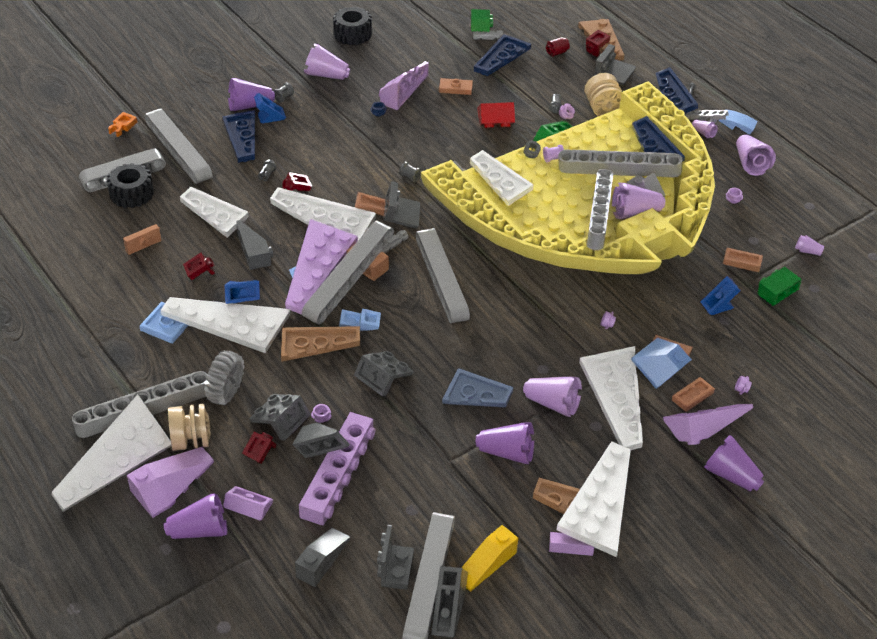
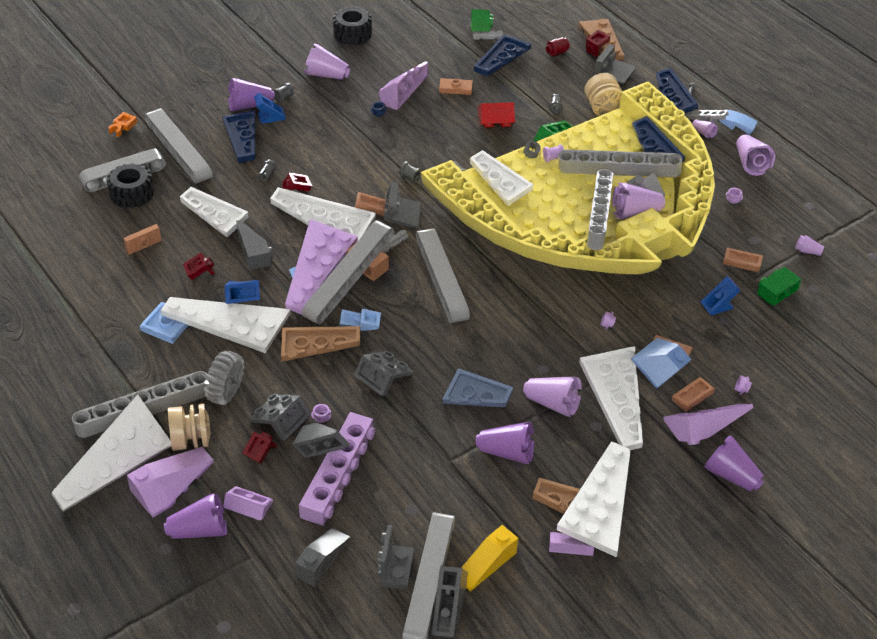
(563, 111): lavender plate -> none

